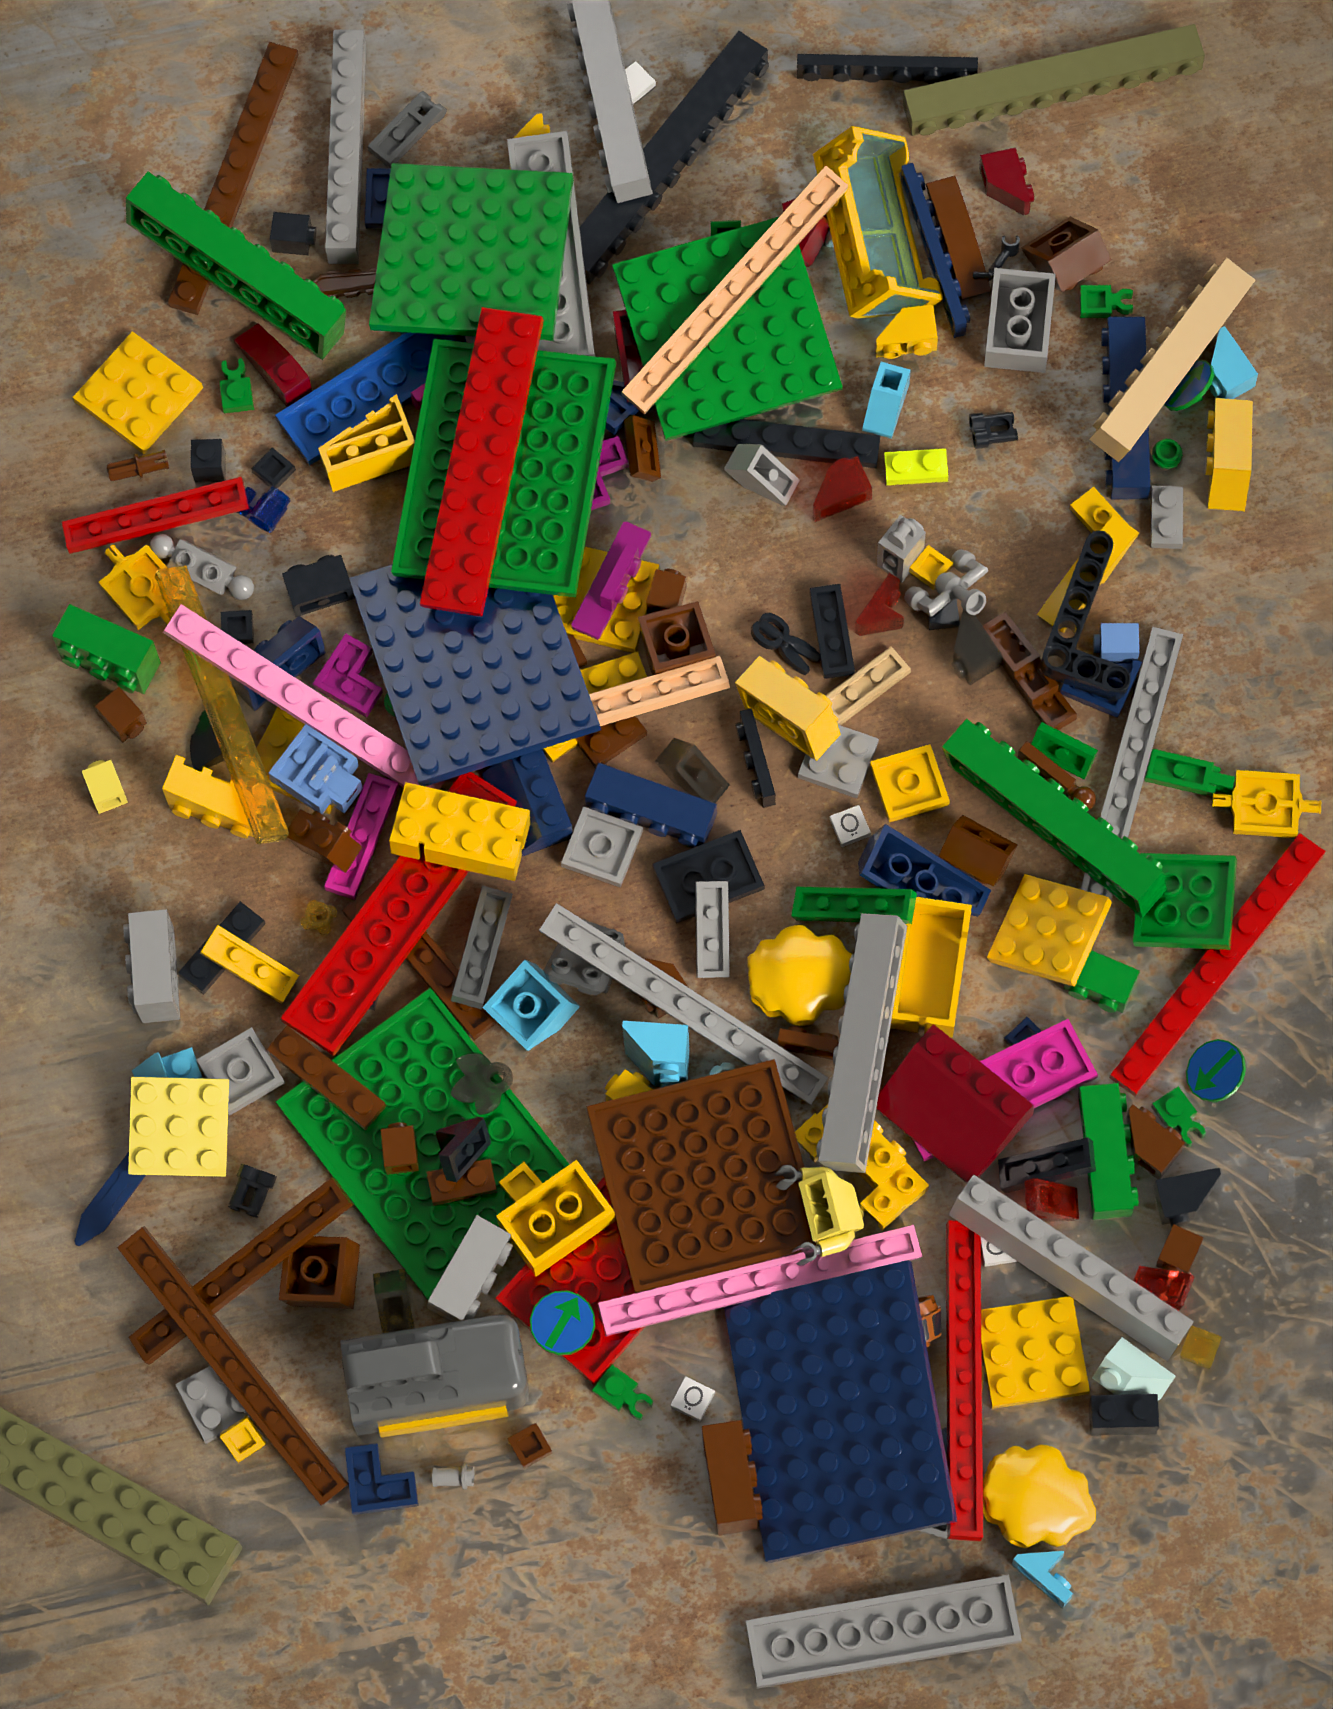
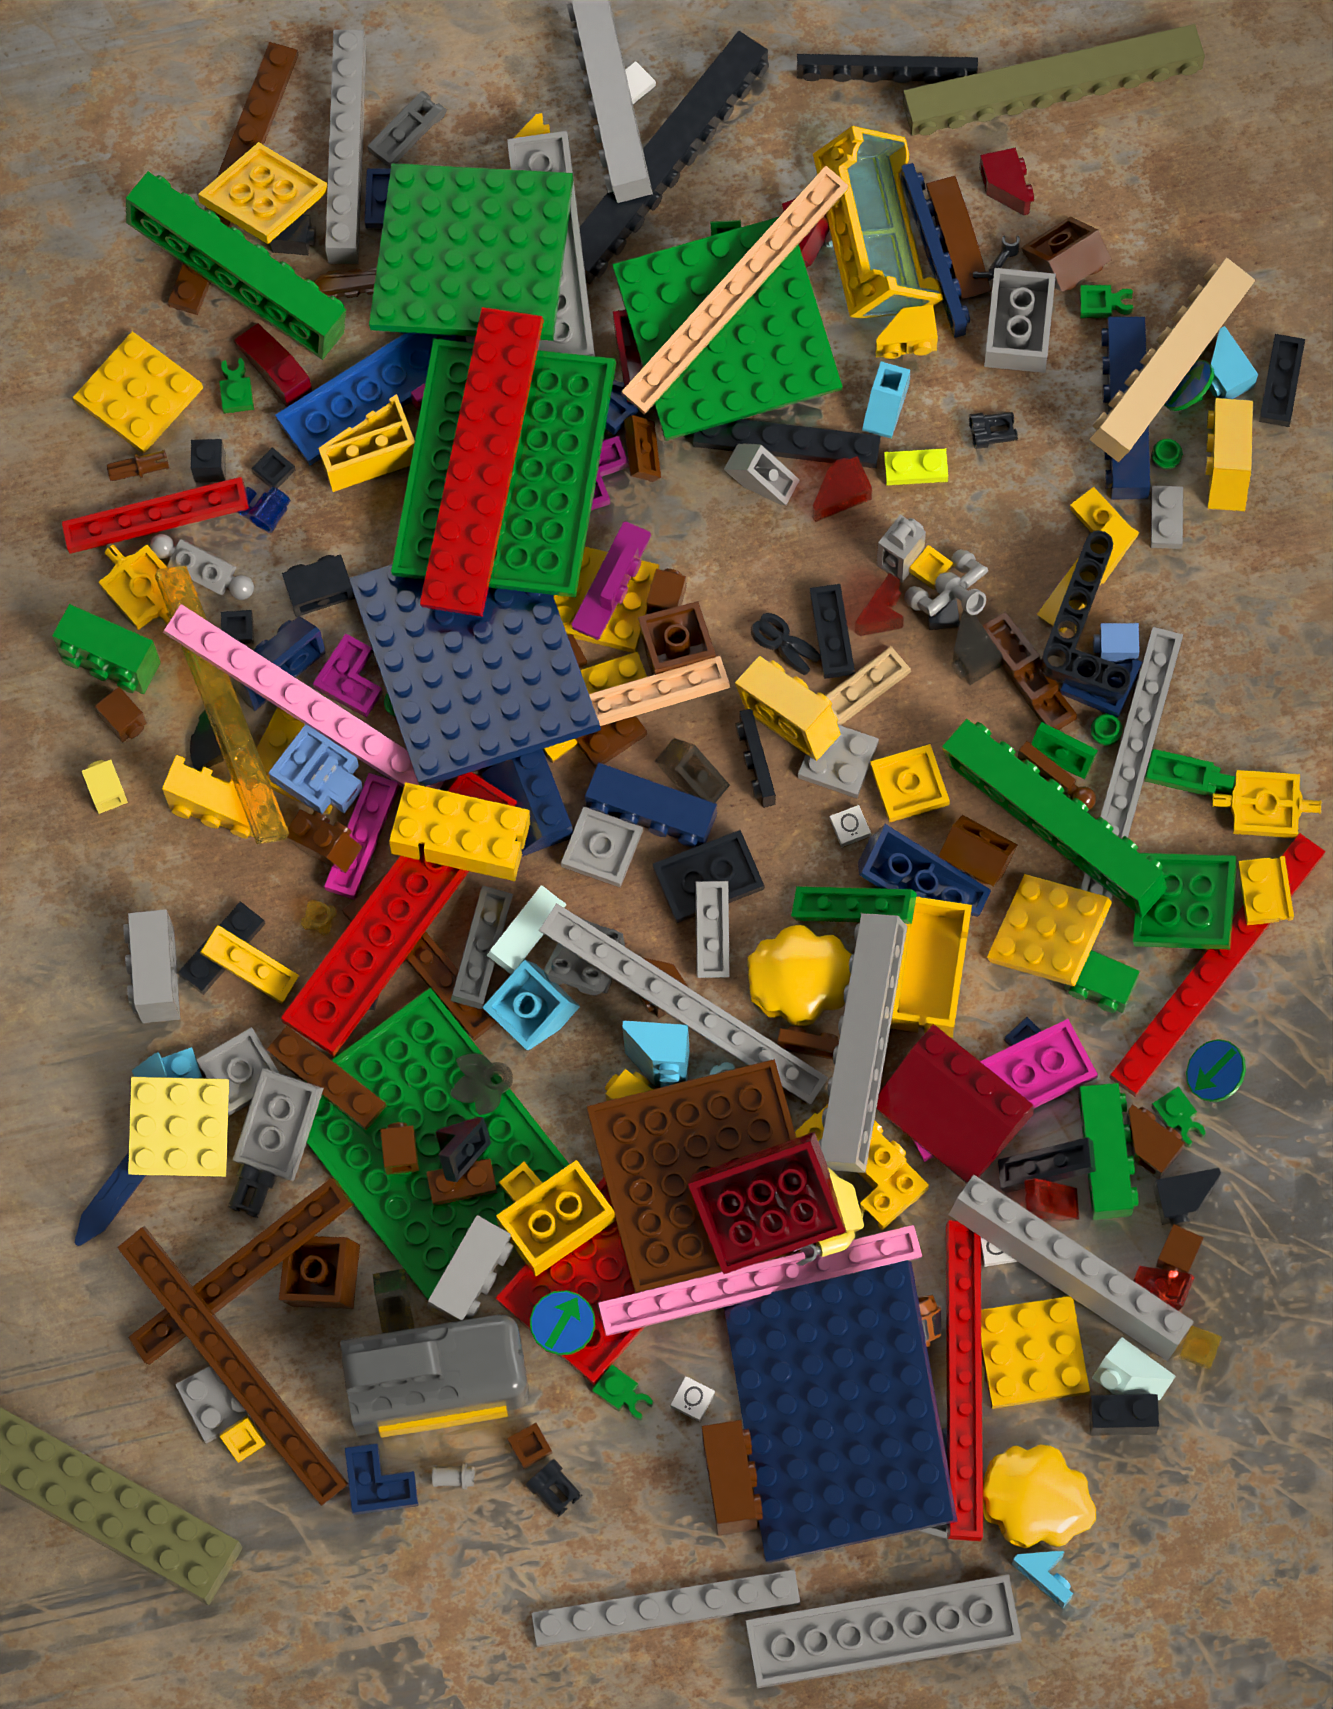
(263, 193): none -> yellow plate
(278, 1124): none -> light grey tile
(524, 931): none -> light aqua tile
(545, 1478): none -> black piece
(665, 1608): none -> light grey plate
(767, 1203): none -> dark red slope
(1106, 729): none -> green plate
(1265, 890): none -> yellow plate
(1282, 380): none -> black plate

